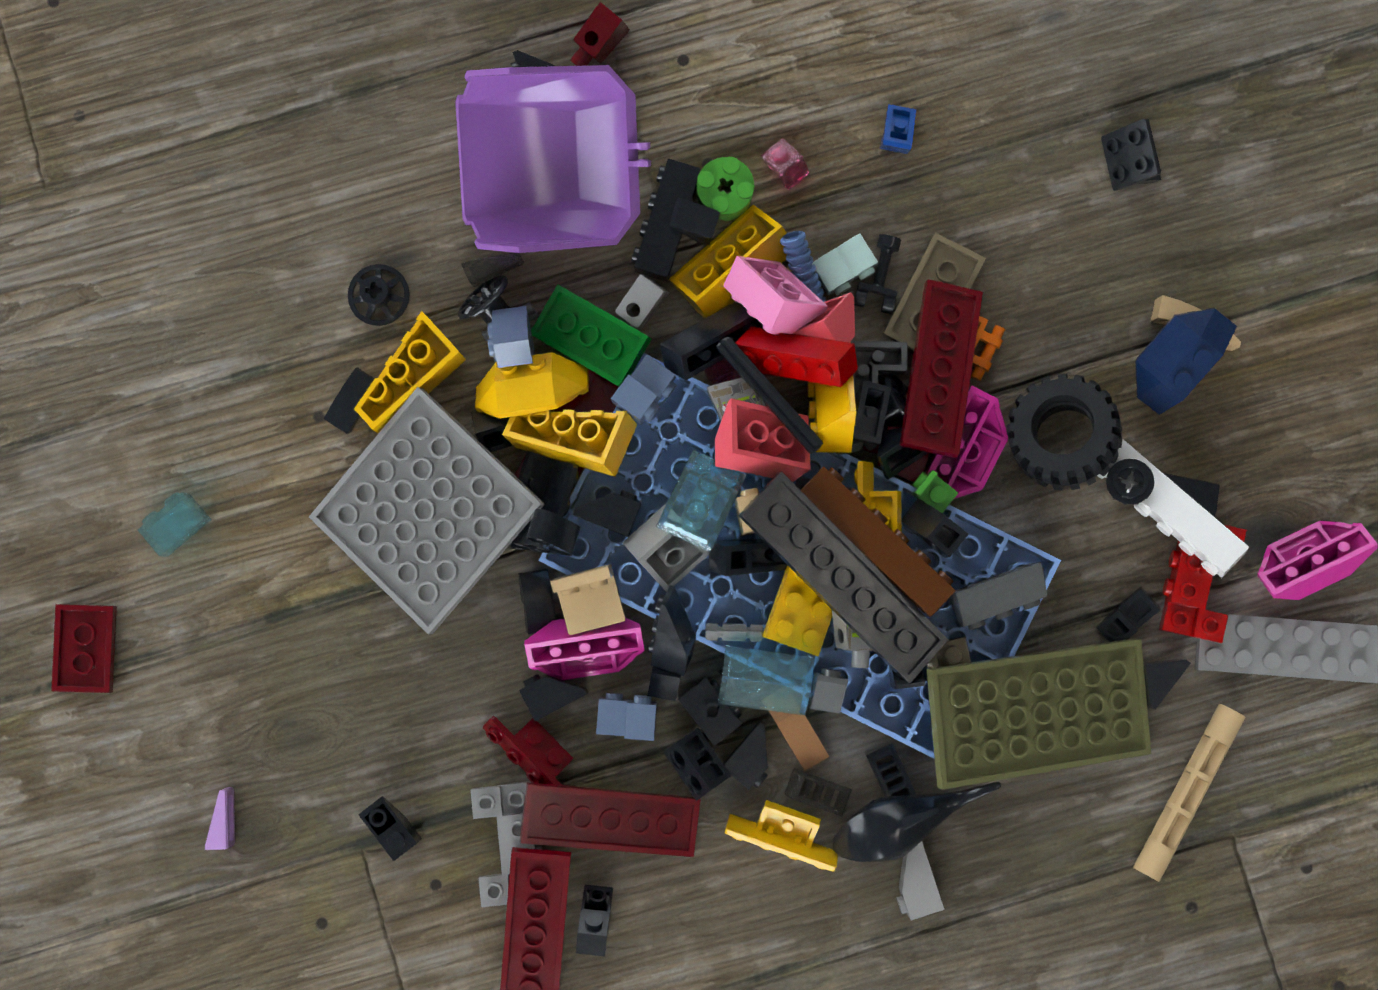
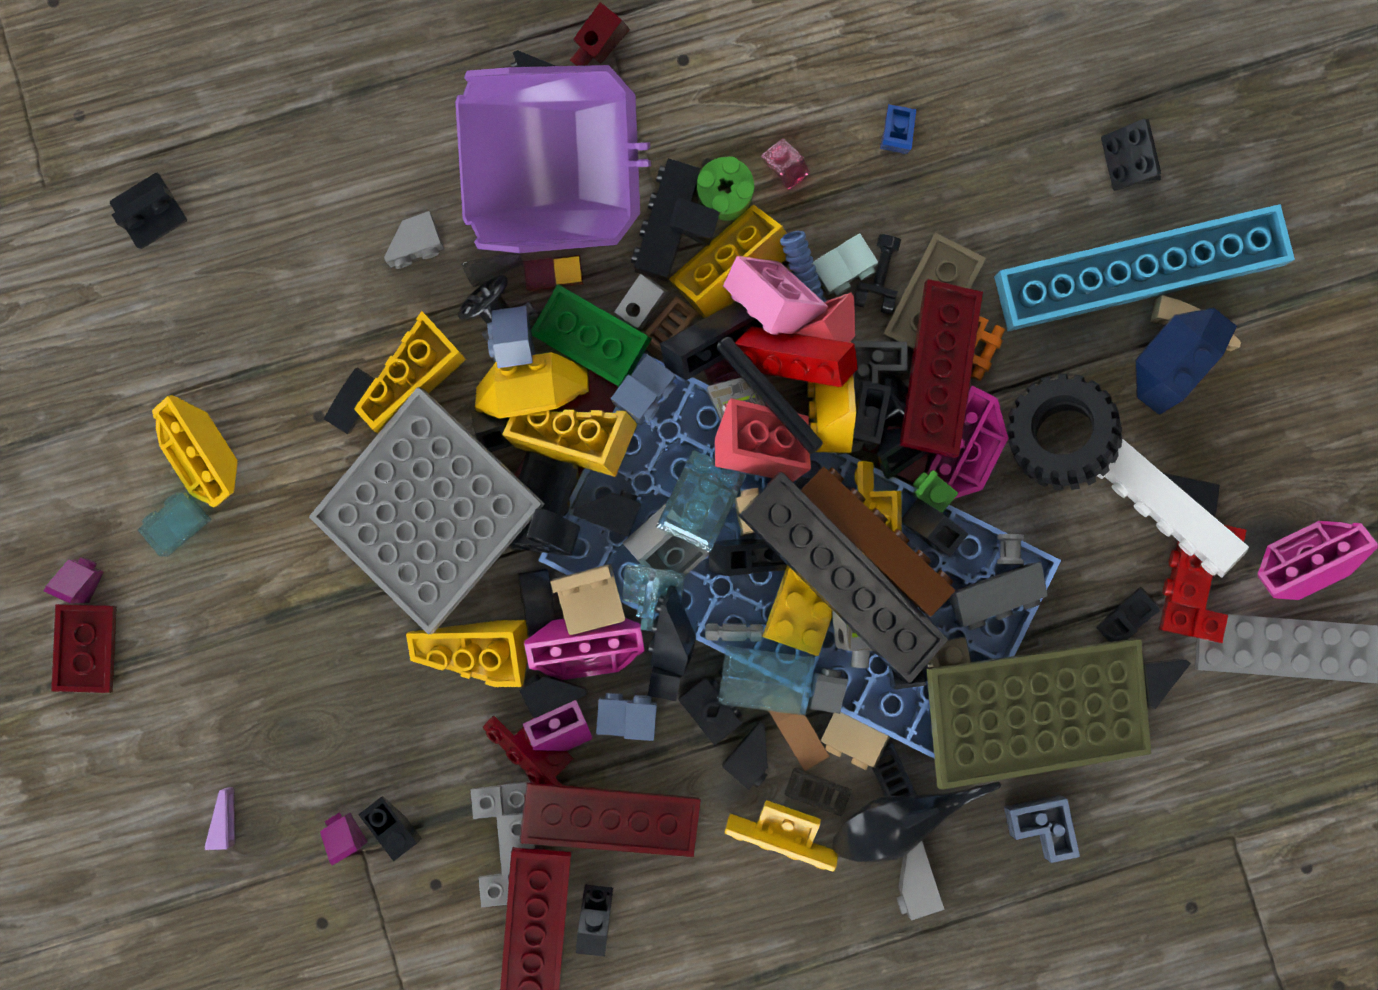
(75, 581): none -> magenta slope
(147, 211): none -> black bracket
(195, 450): none -> yellow wedge
(341, 837): none -> magenta slope
(377, 294): black wheel -> none
(414, 239): none -> light grey slope
(478, 650): none -> yellow wedge
(553, 271): none -> clear red tile
(558, 729): none -> magenta slope
(645, 586): none -> clear light blue bracket
(690, 314): none -> medium nougat slope
(697, 763): black brick -> none
(854, 739): none -> tan brick
(1010, 549): none -> light grey bush
(1048, 819): none -> sand blue brick
(1142, 475): black gear -> none
(1144, 267): none -> medium azure brick
(1189, 792): tan piece -> none

